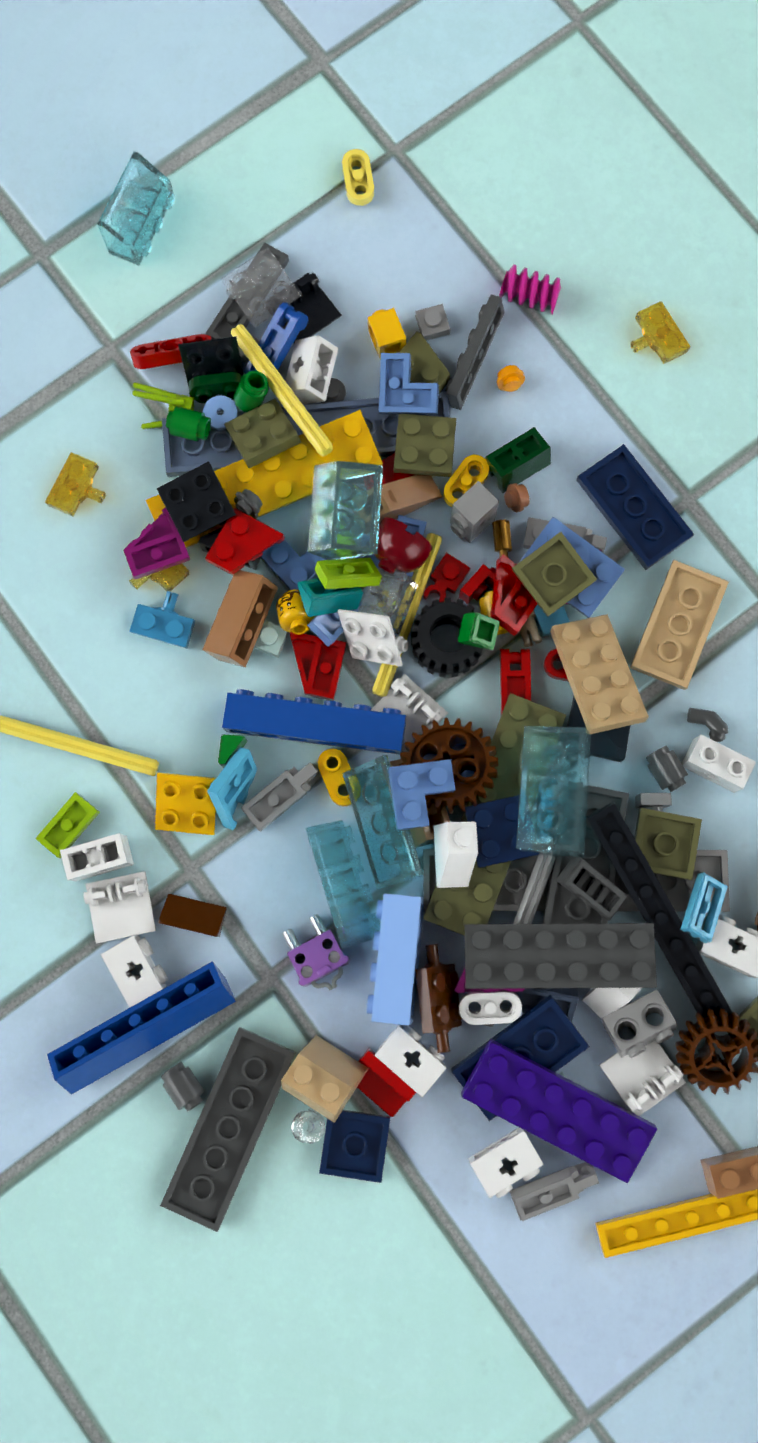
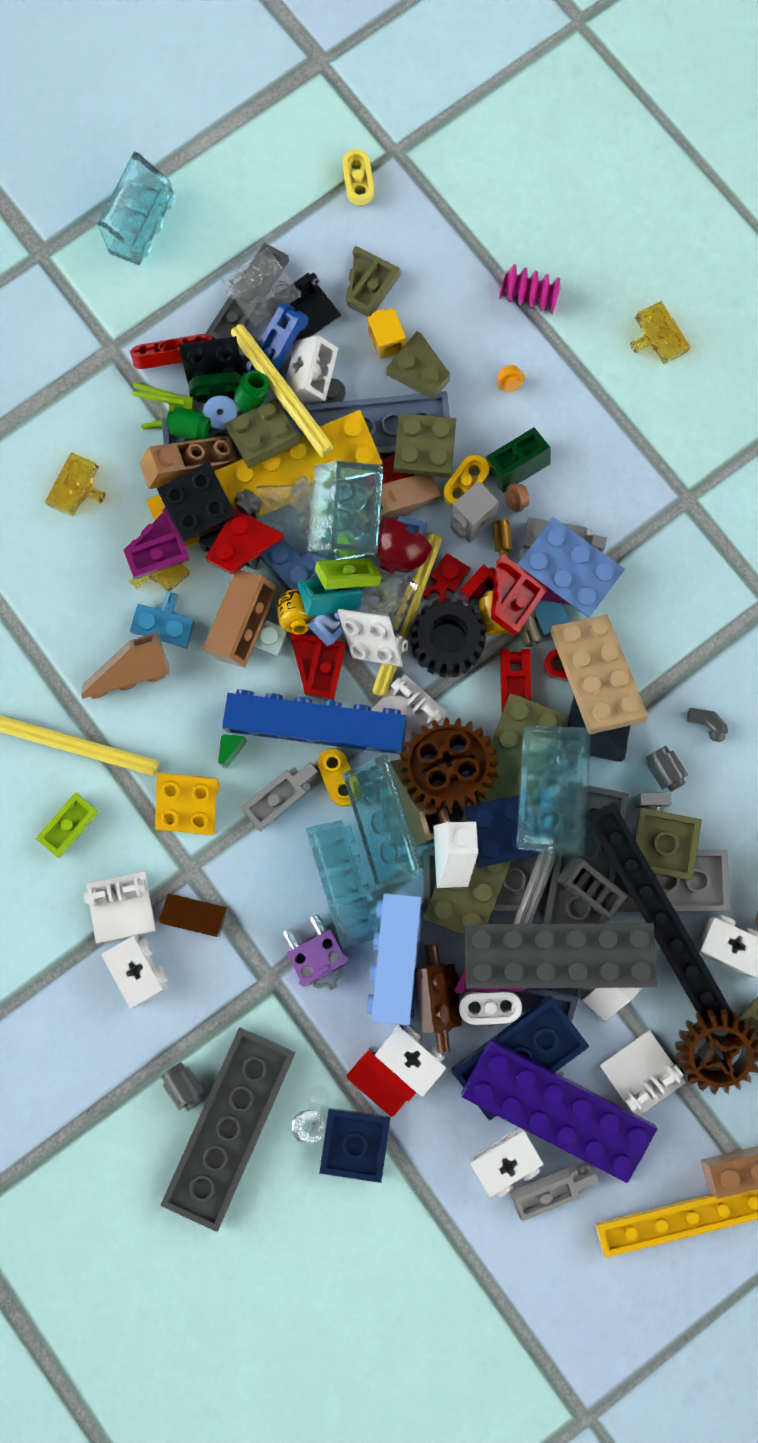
(96, 857): white brick -> none
(134, 663): none -> medium nougat slope
(140, 1028): blue brick -> none
(172, 460): none -> medium nougat slope
(232, 786): medium azure wing -> none
(288, 507): none -> clear hinge
(323, 1077): tan slope -> none
(369, 281): none -> olive wing
(397, 392): medium blue plate -> none
(411, 785): medium blue plate -> none
(432, 322): light grey plate -> none
(478, 345): dark grey plate -> none
(478, 630): green slope -> none
(554, 574): olive plate -> none
(634, 507): dark blue plate -> none
(635, 1016): light grey brick -> none
(679, 625): tan plate -> none
(700, 904): medium azure tile -> none
(718, 763): white brick -> none

